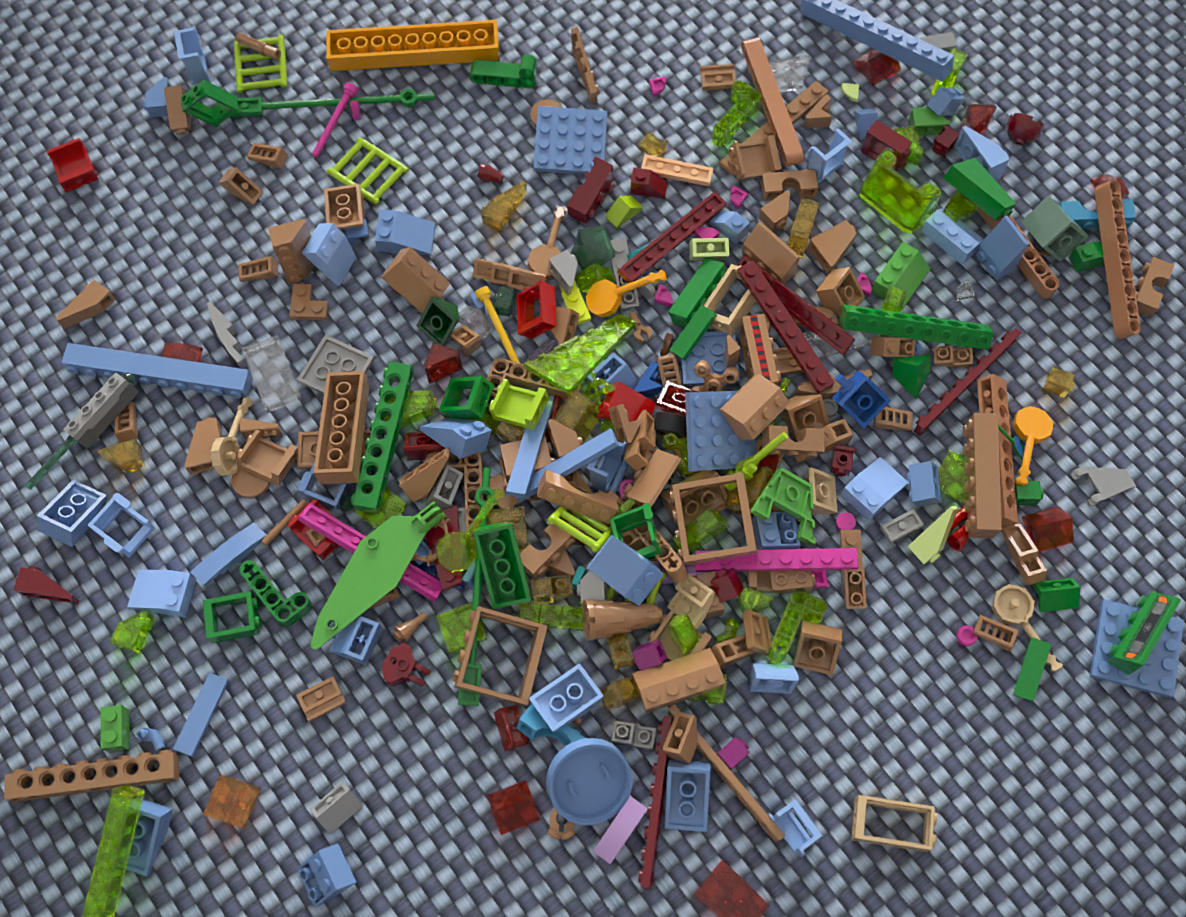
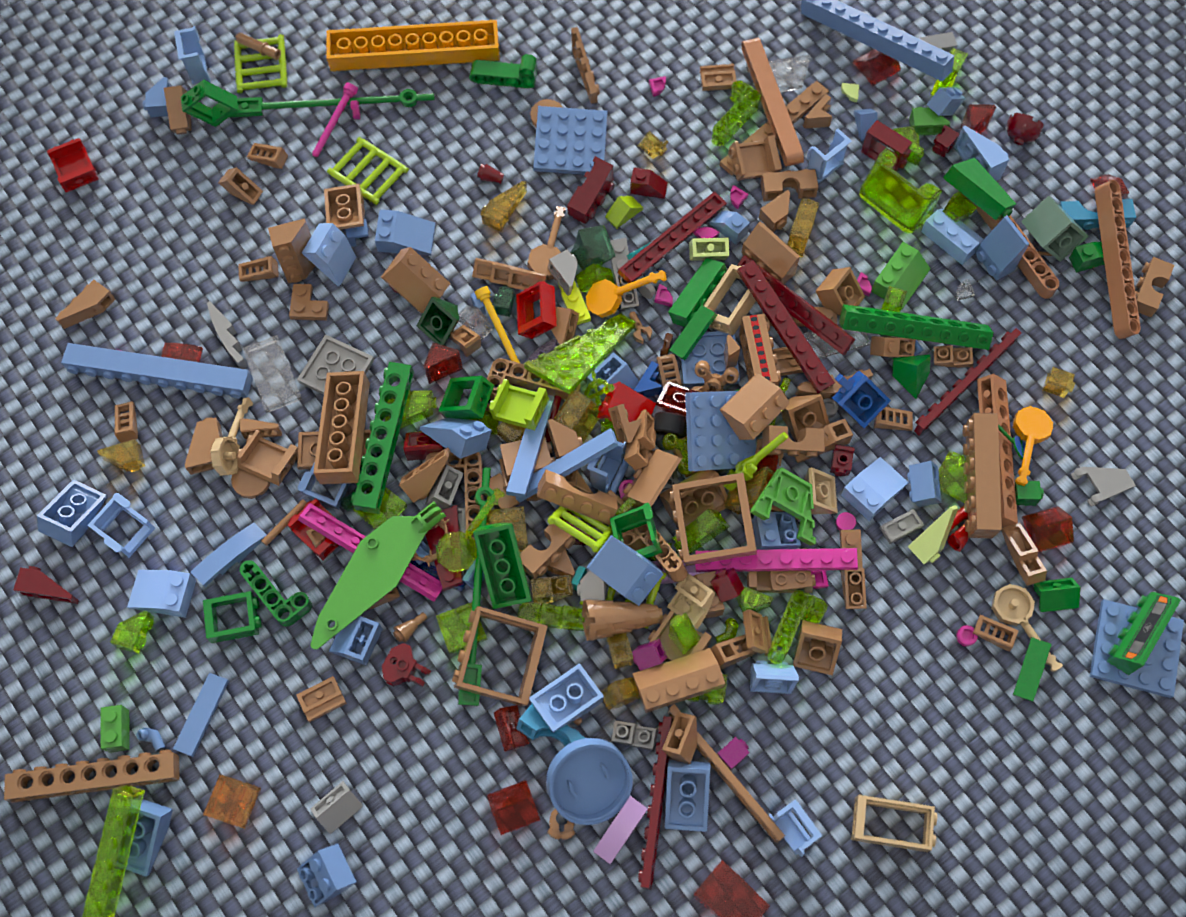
(93, 418): piece -> none
(678, 170): light nougat plate -> none
(832, 245): medium nougat slope -> none

